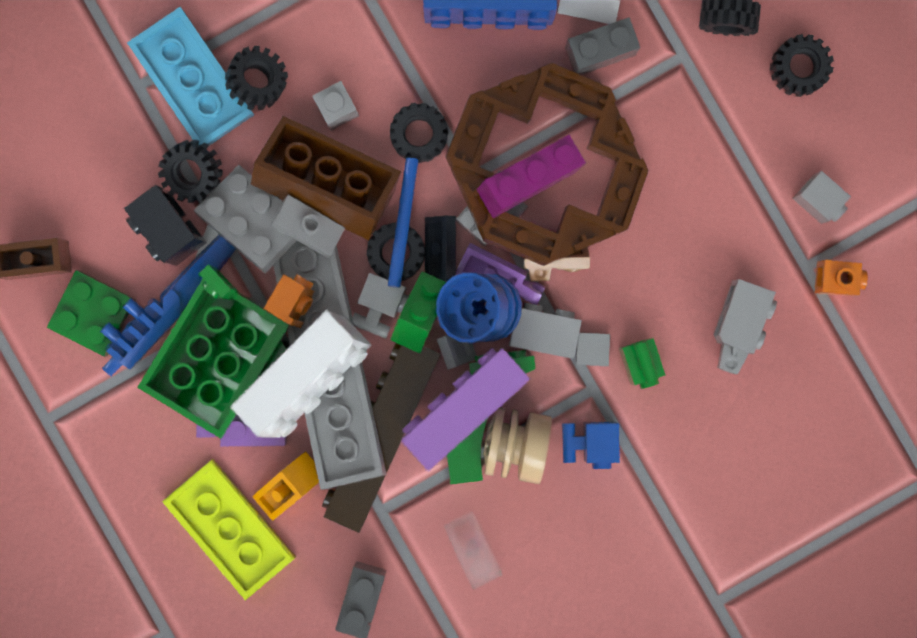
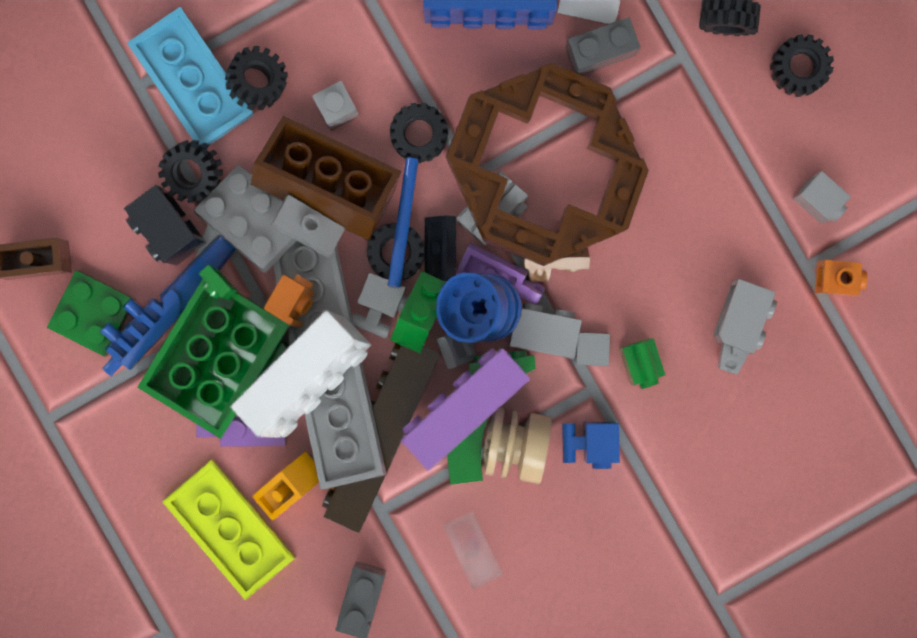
(531, 176): magenta brick -> none

